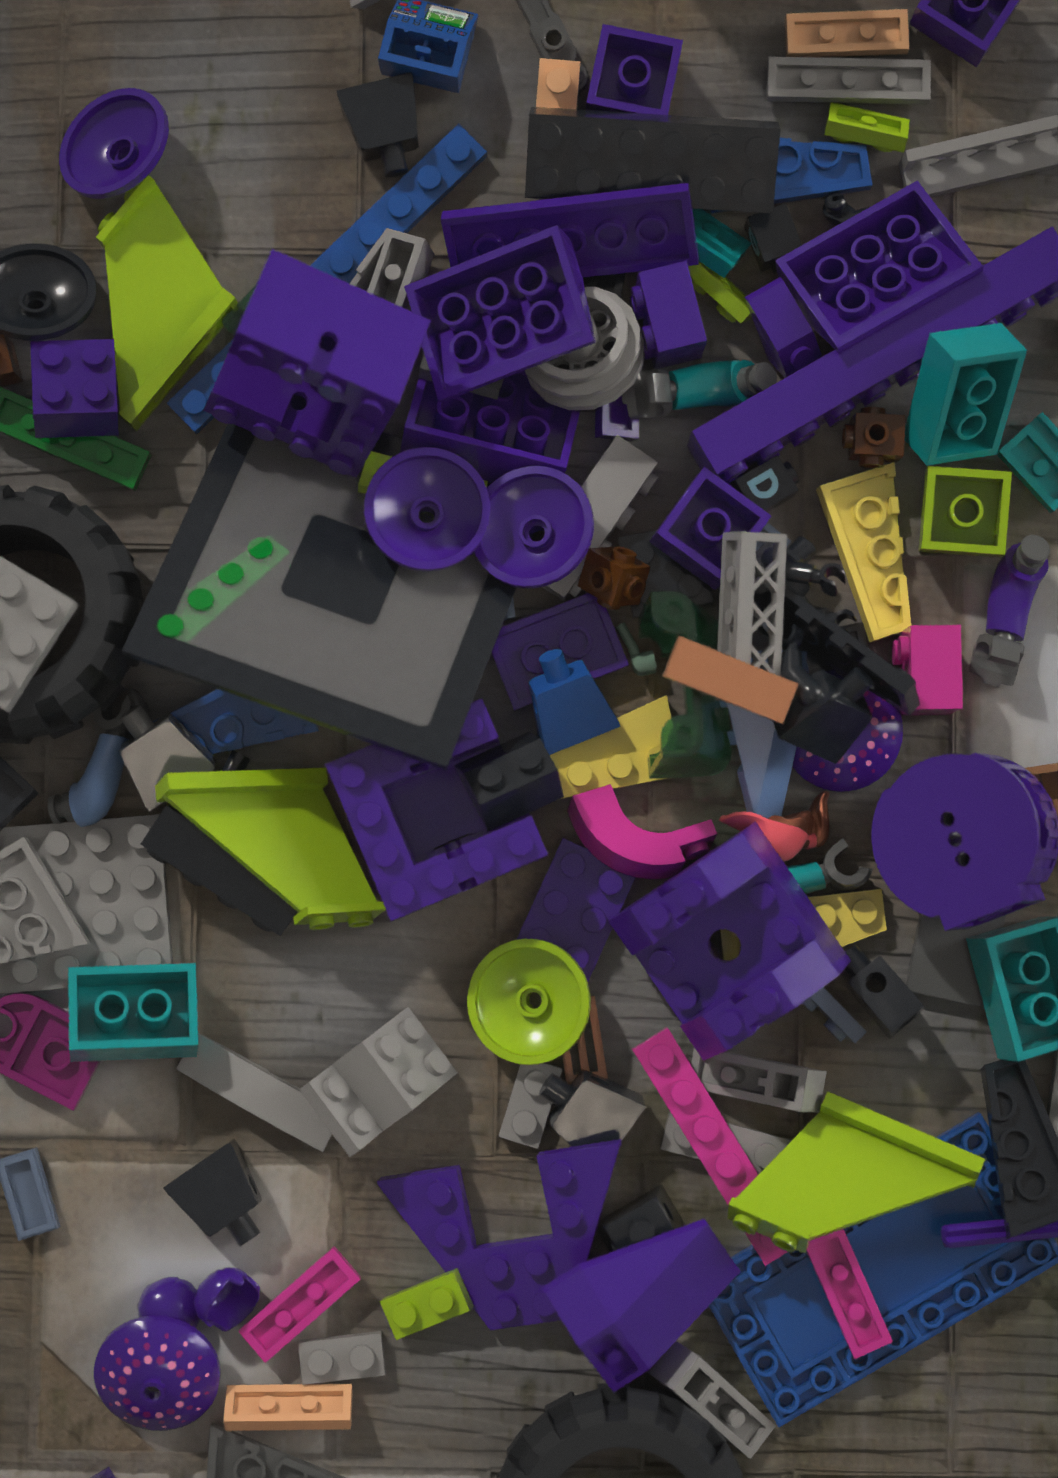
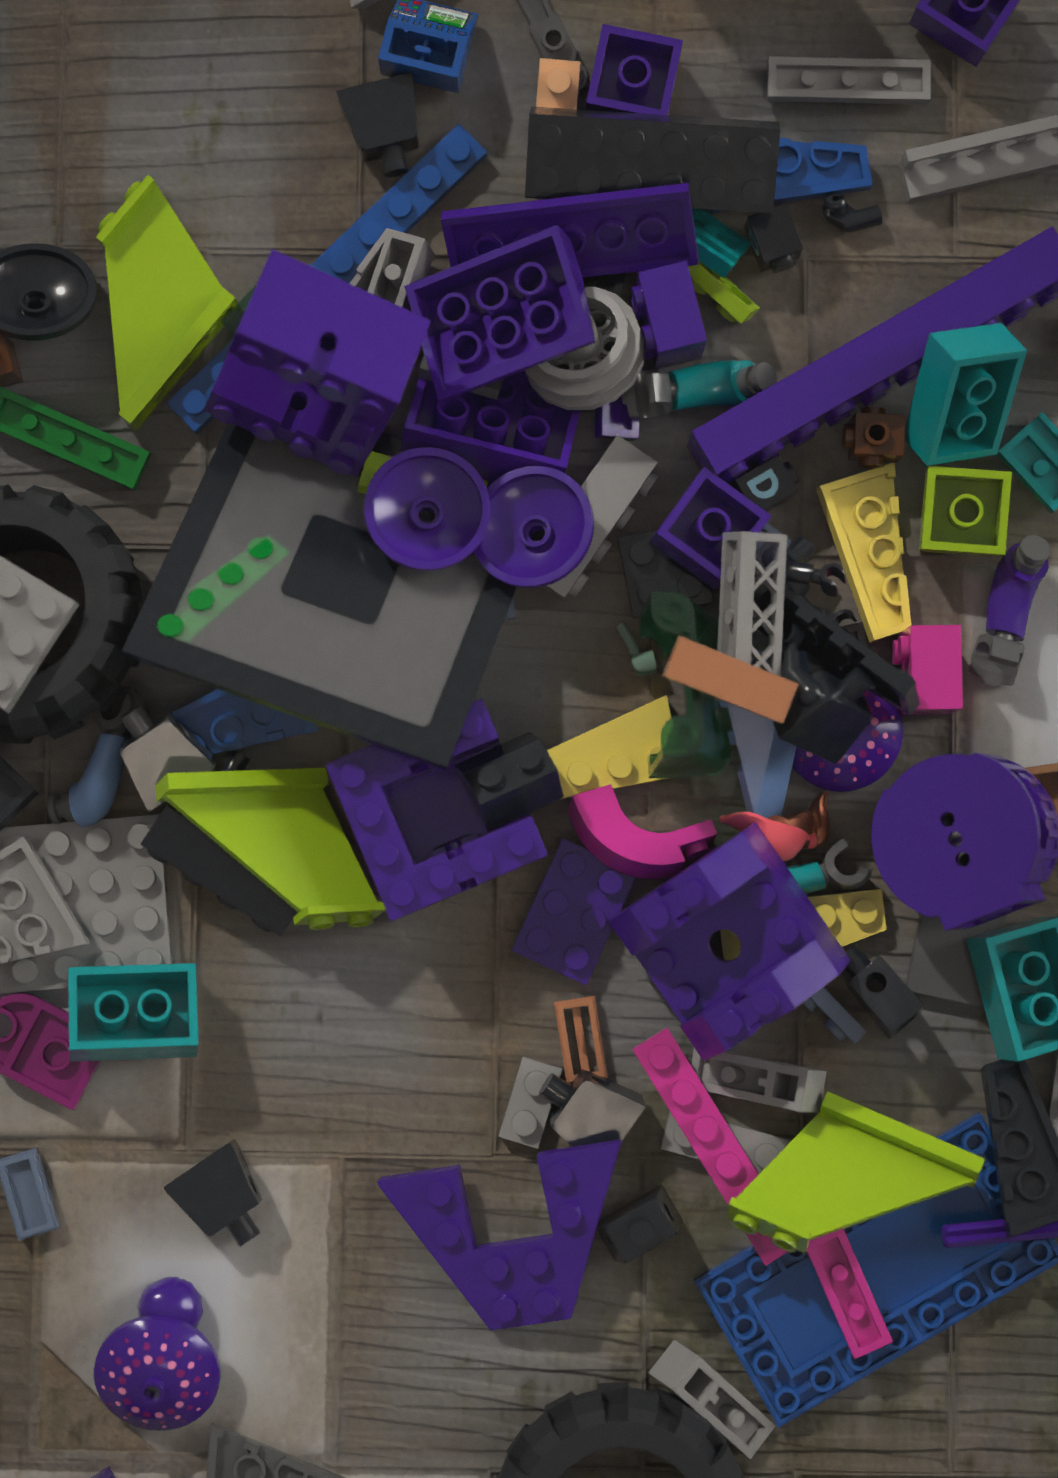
(74, 388): dark purple brick -> none
(114, 143): dark purple dish -> none
(226, 1298): dark purple hair -> none
(255, 1091): light grey slope -> none
(288, 1407): light nougat plate -> none
(299, 1304): dark pink plate -> none
(341, 1357): light grey plate -> none
(378, 1081): light grey bracket -> none
(426, 1304): lime plate -> none
(502, 1008): lime dish -> none
(568, 703): blue torso -> none
(575, 627): dark purple plate -> none
(614, 576): reddish brown brick -> none
(641, 1298): dark purple wedge -> none
(782, 328): dark purple slope -> none
(847, 33): light nougat plate -> none
(868, 127): lime plate -> none
(877, 267): dark purple slope -> none

